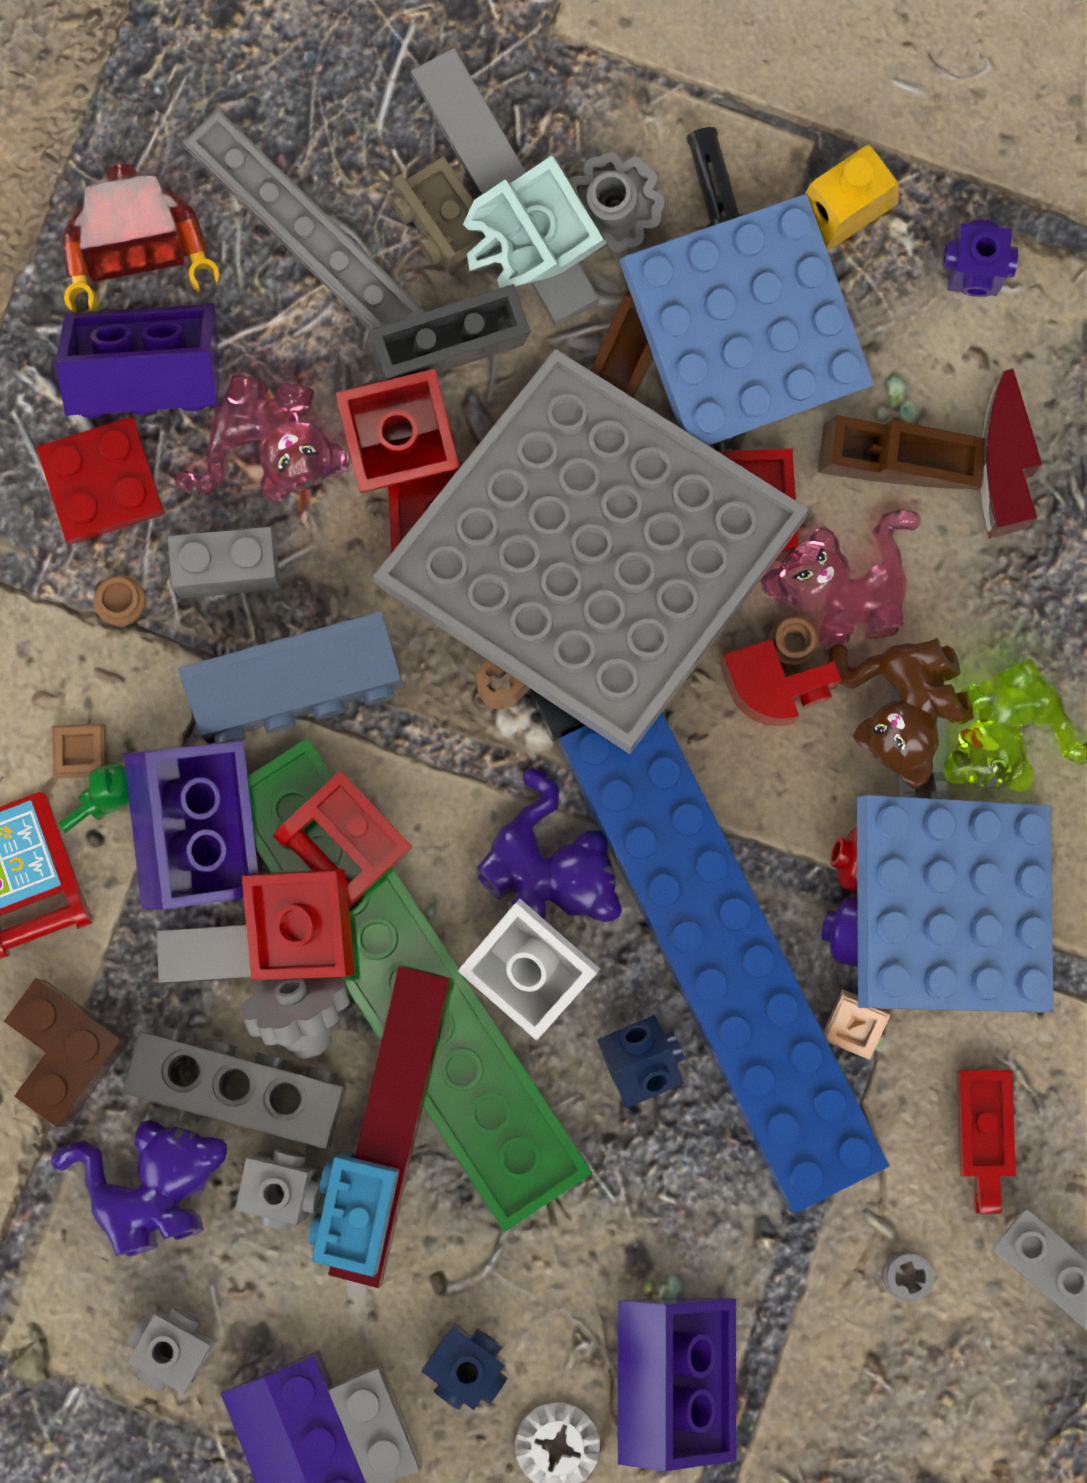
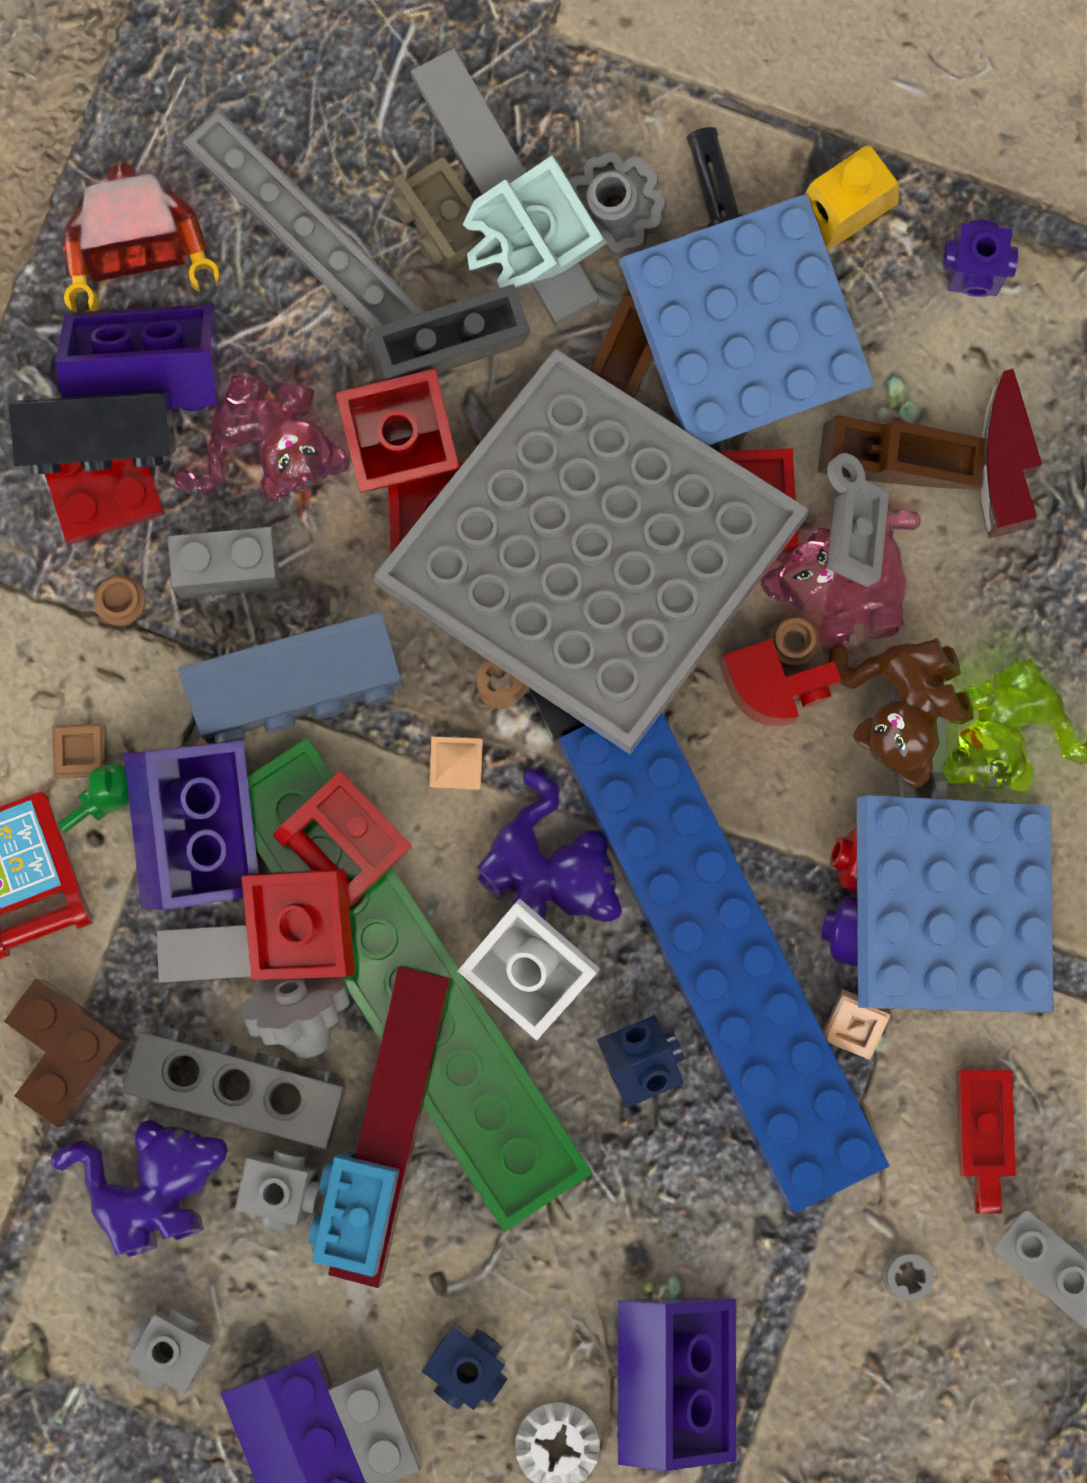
(92, 430): none -> black brick
(456, 763): none -> light nougat tile
(856, 523): none -> light grey hinge

